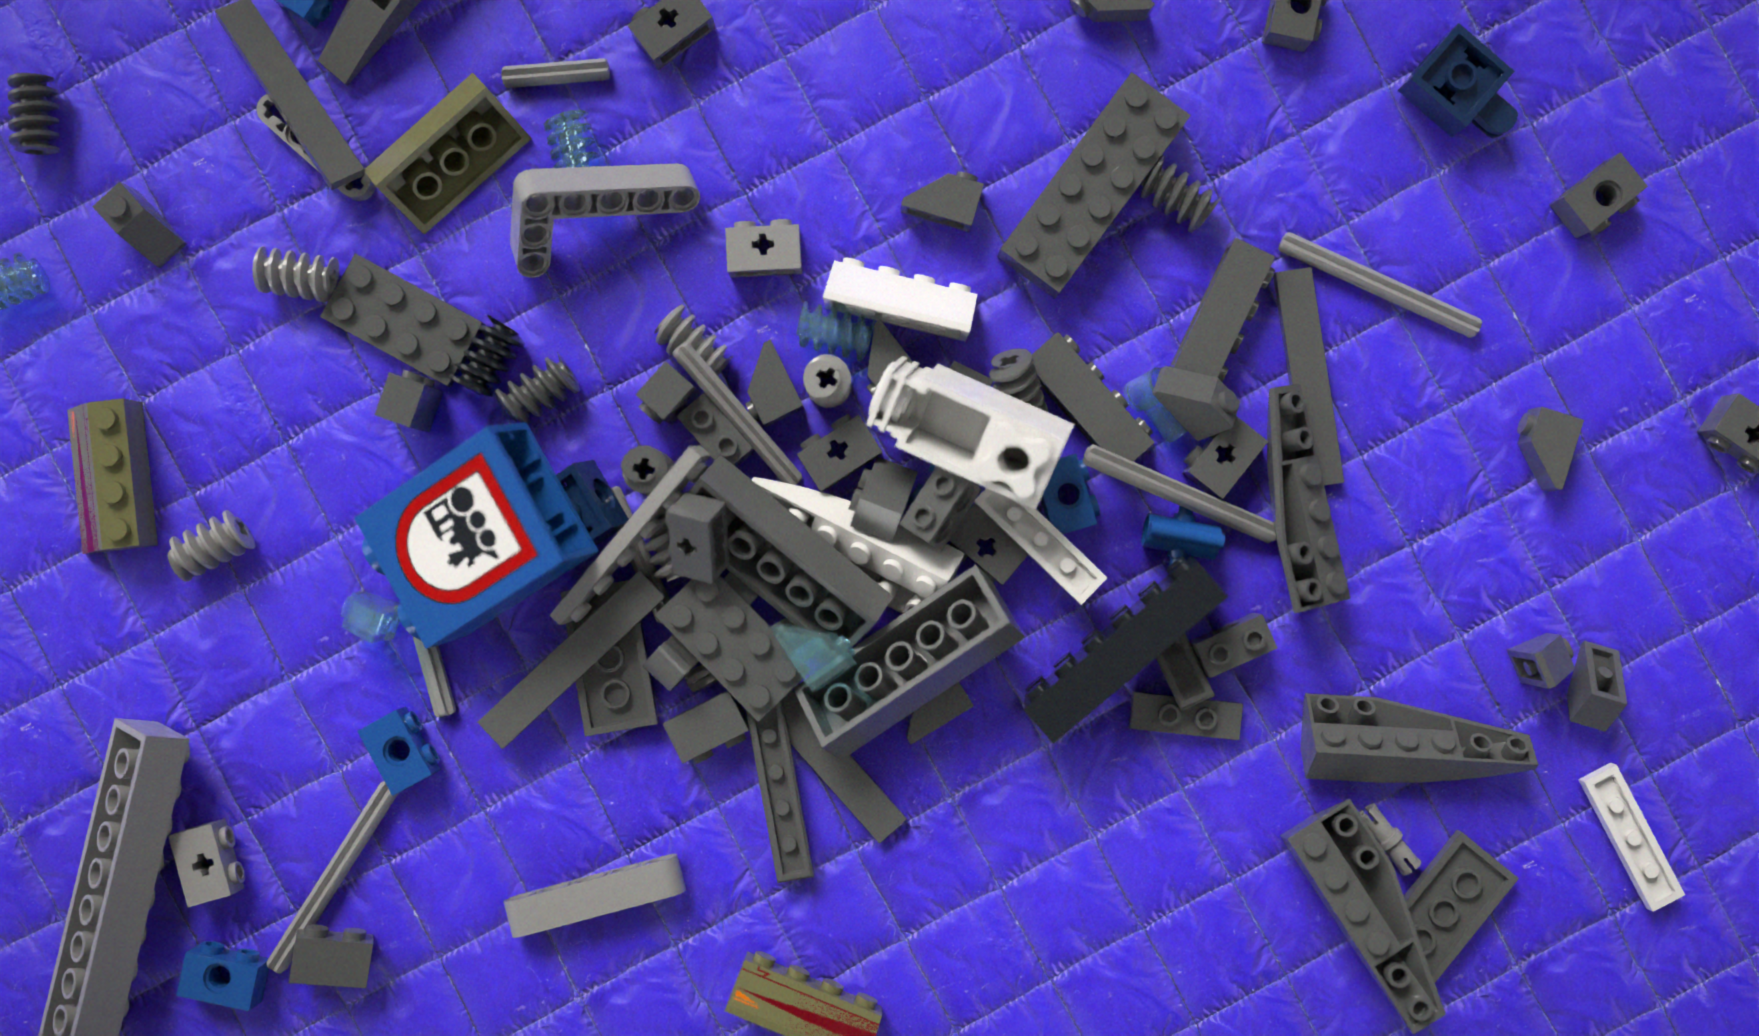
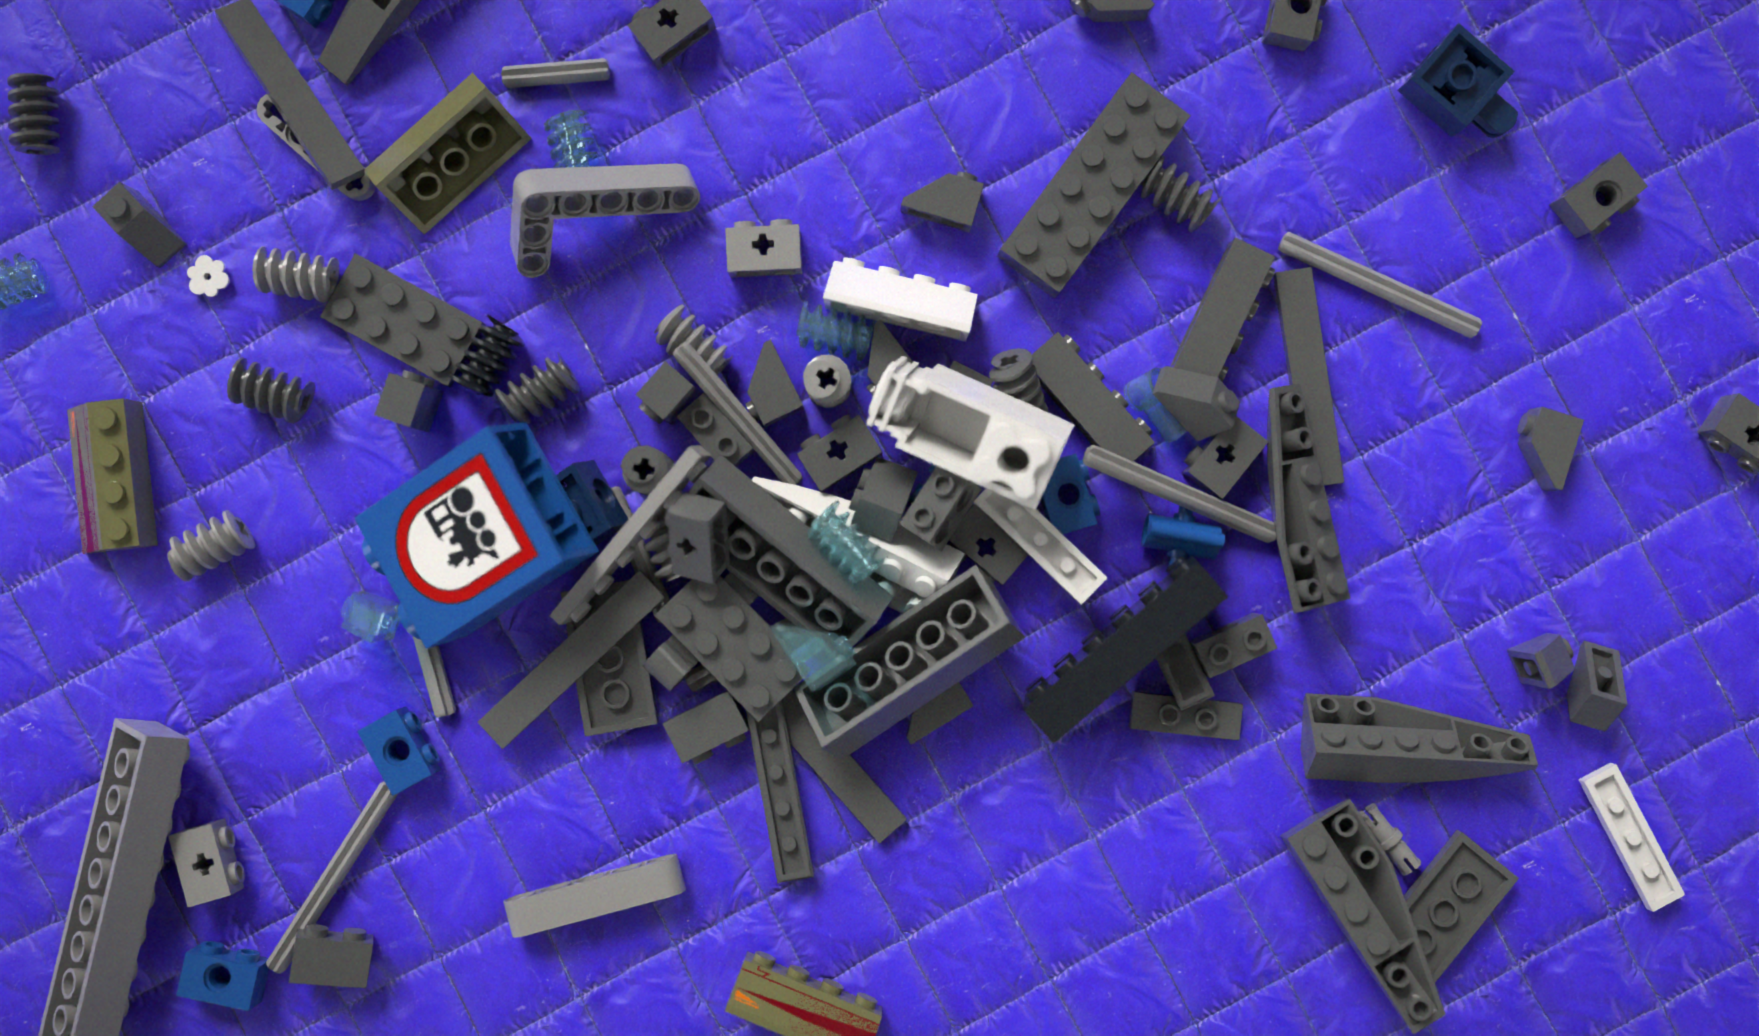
(199, 275): none -> white plant
(269, 393): none -> dark grey piece
(845, 544): none -> clear light blue piece

